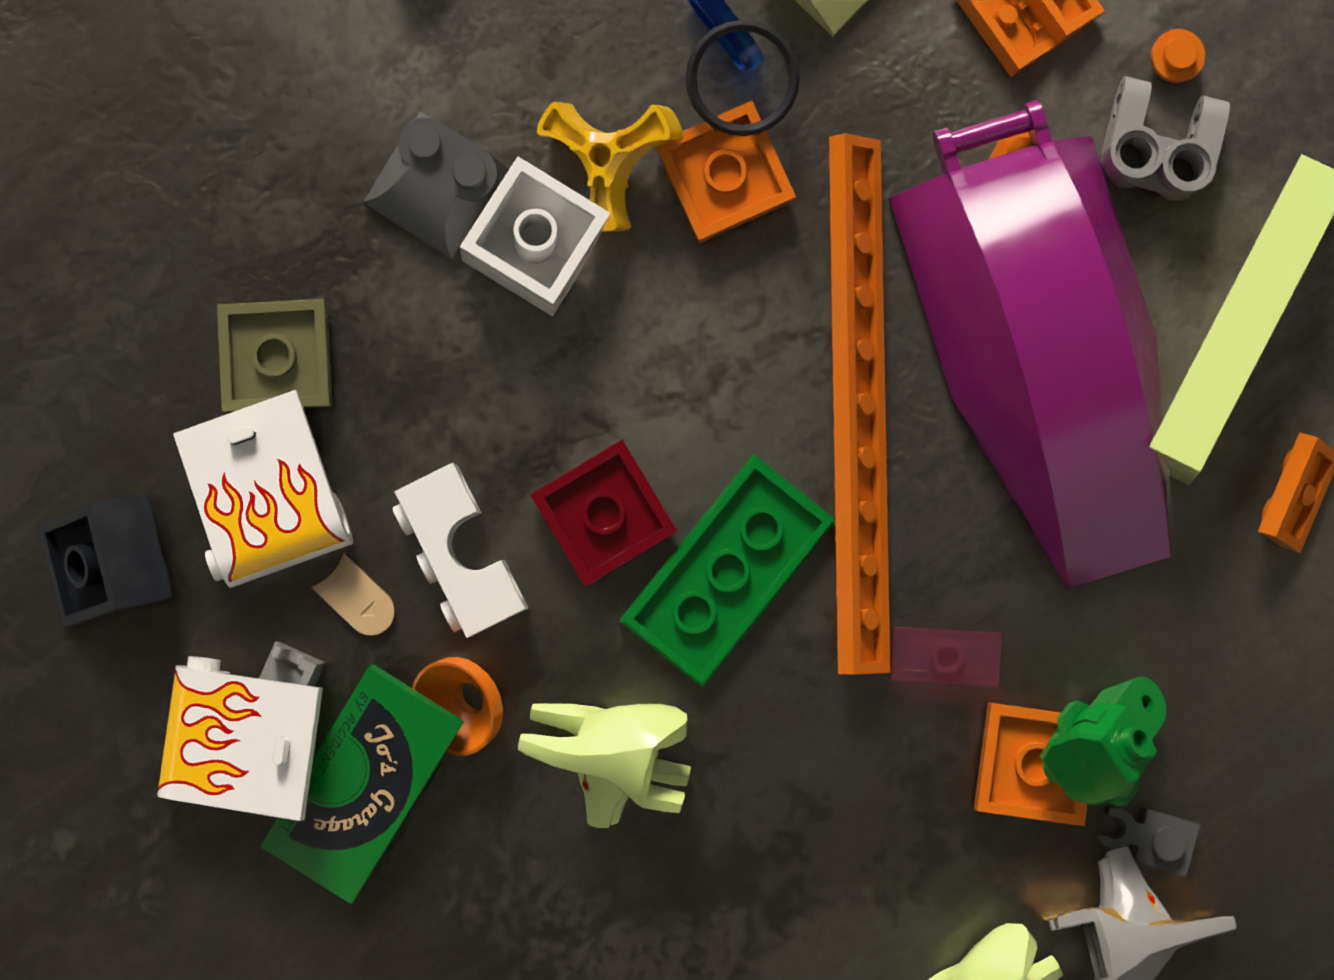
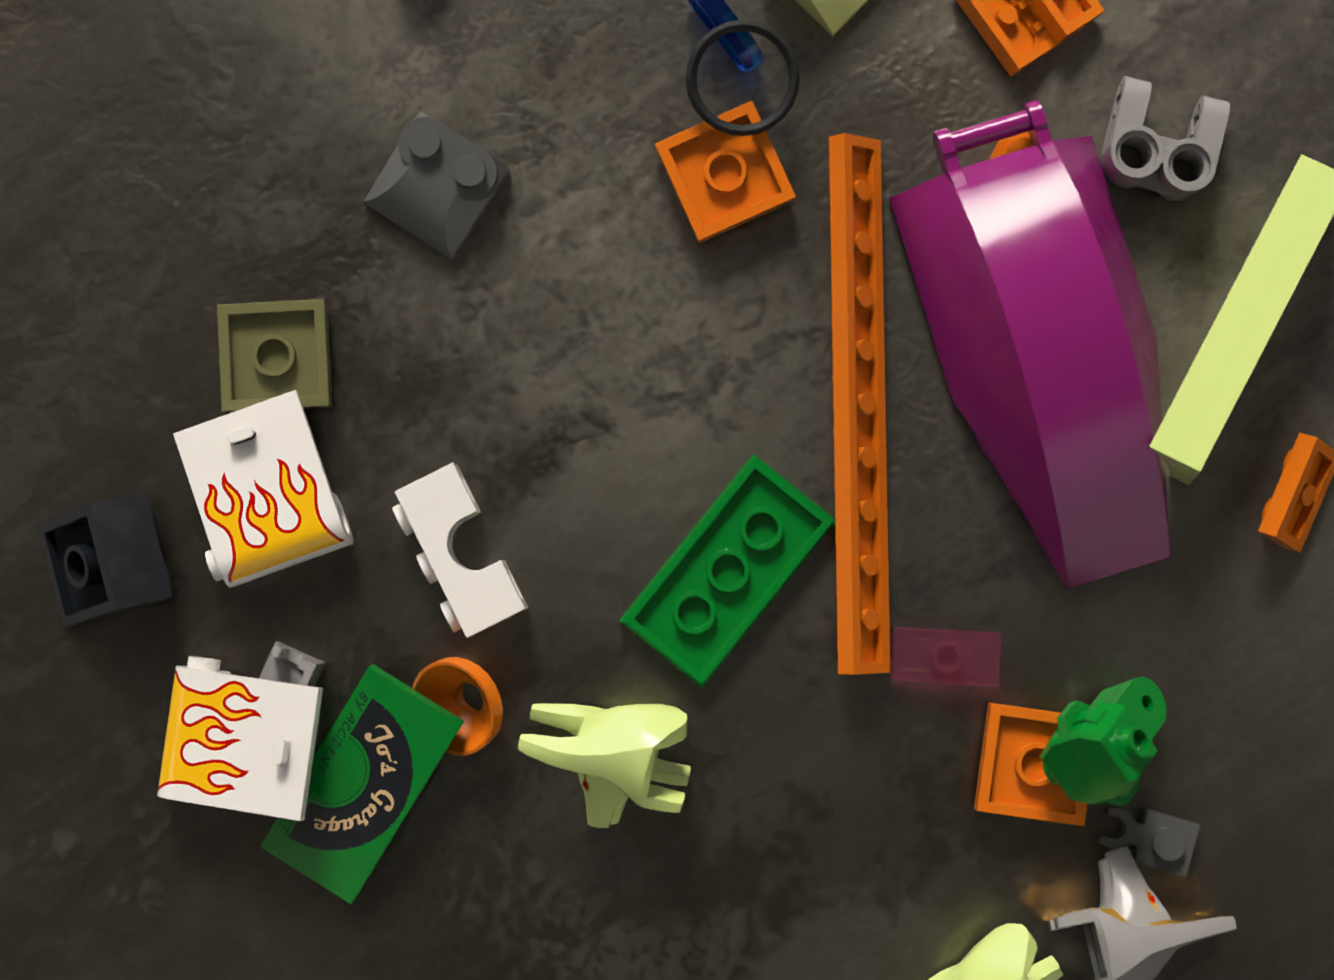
(357, 598): tan piece -> none
(534, 236): white slope -> none
(603, 513): dark red plate -> none
(610, 155): yellow piece -> none
(1177, 56): orange plate -> none

